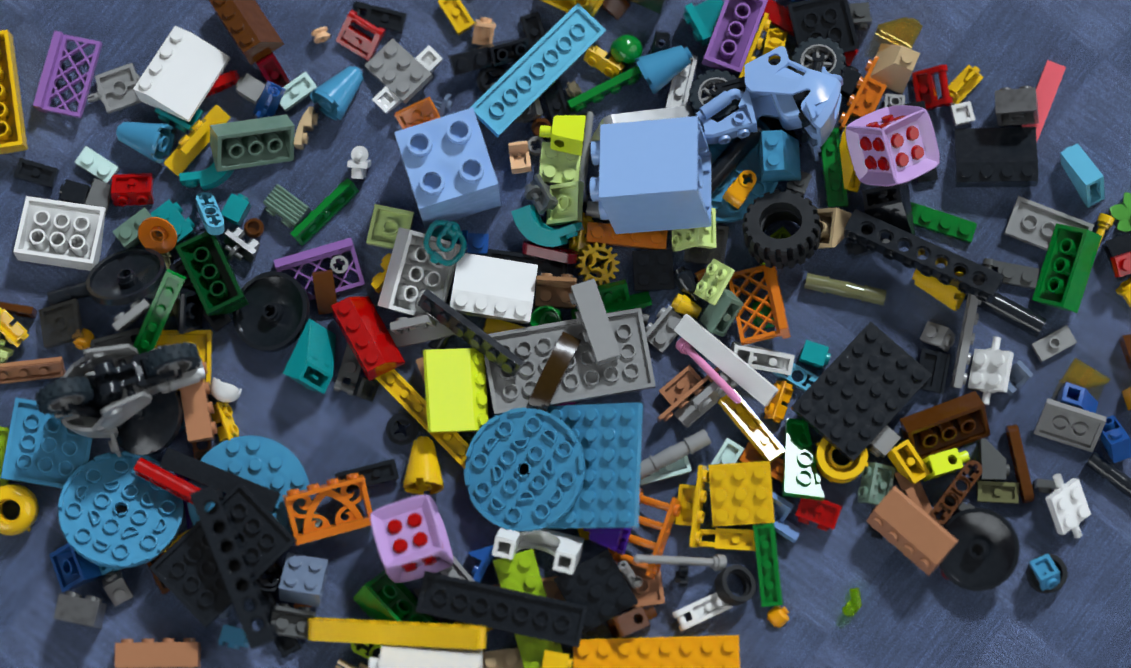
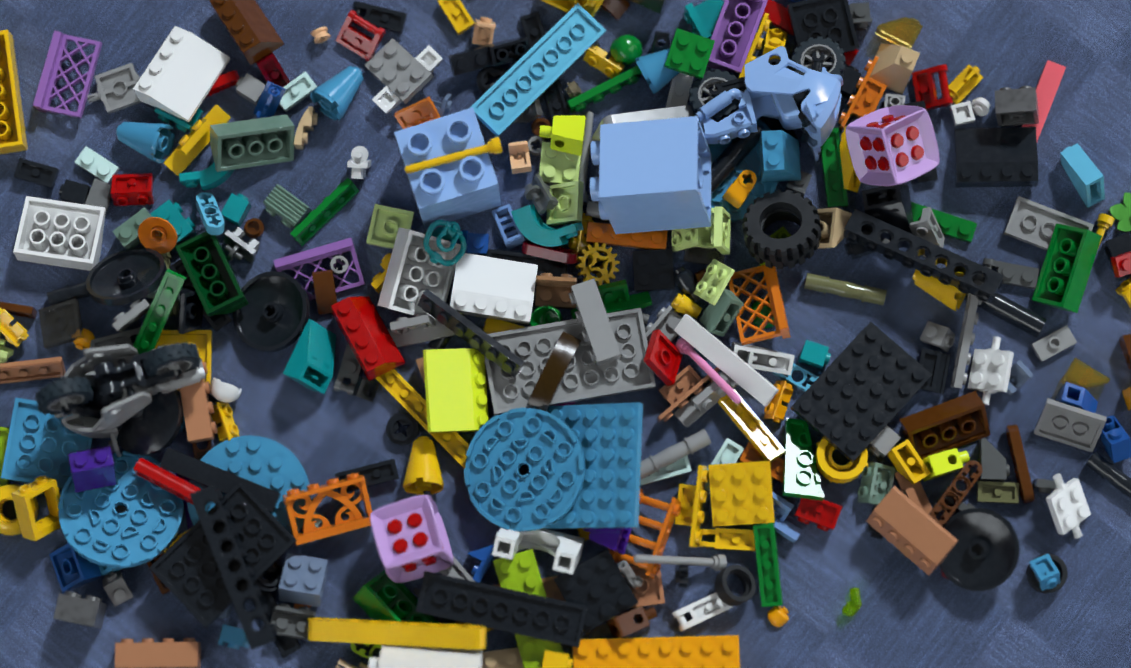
(21, 498): none -> yellow window
(92, 469): none -> dark purple slope
(493, 146): none -> yellow piece
(512, 238): none -> medium blue slope
(663, 357): none -> red plate
(689, 53): none -> green plate
(722, 230): none -> yellowish green plate
(928, 228): none -> light grey bracket
(980, 106): none -> white plate

